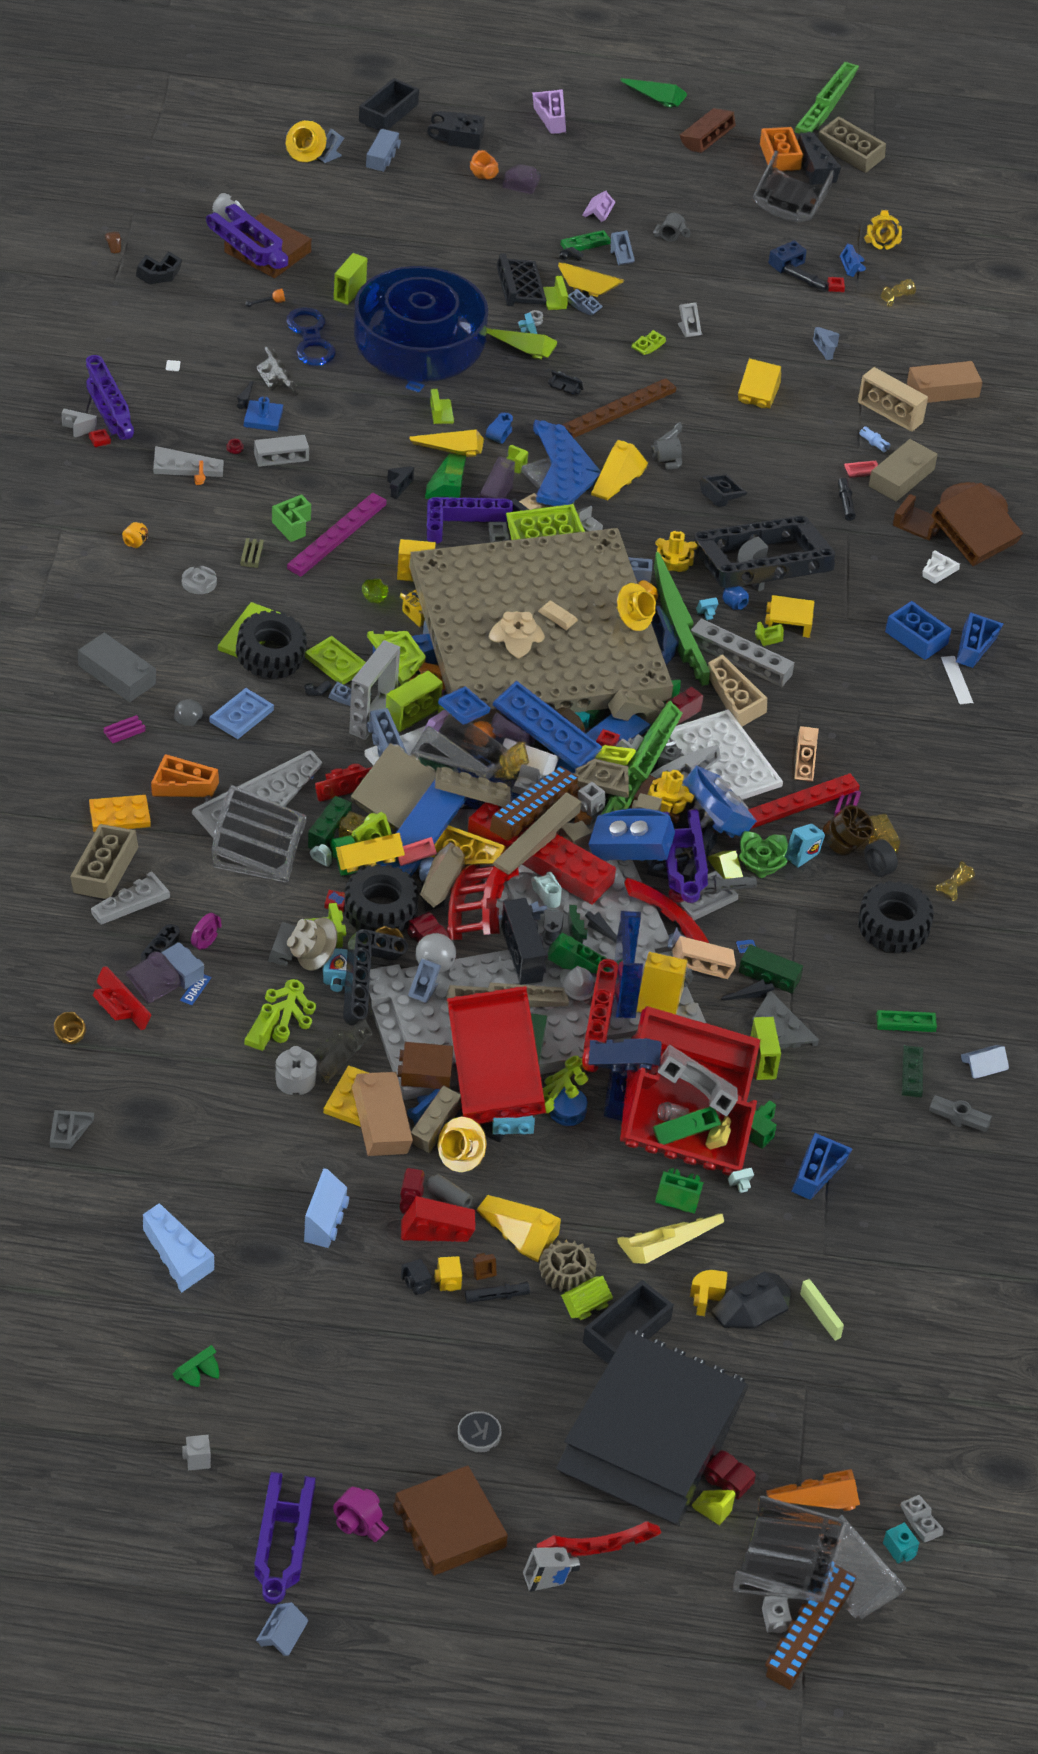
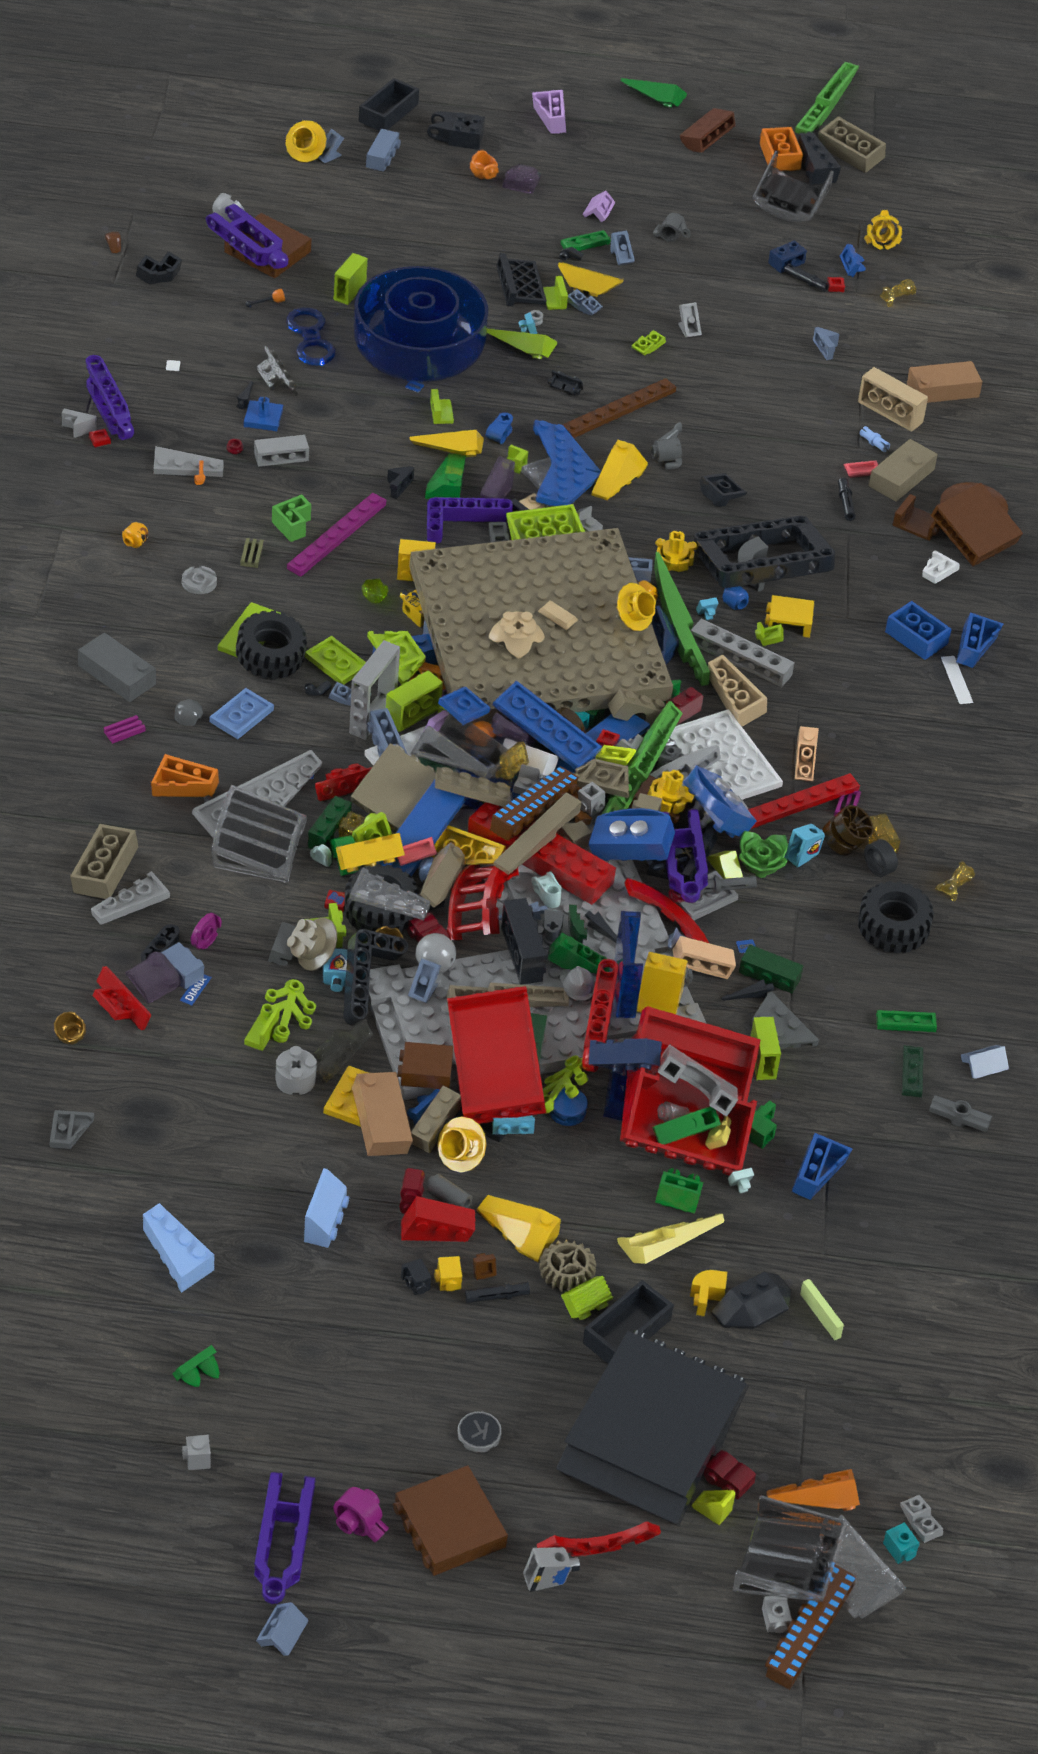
(121, 812): light orange plate -> none
(381, 894): none -> clear wing
(760, 383): yellow slope -> none

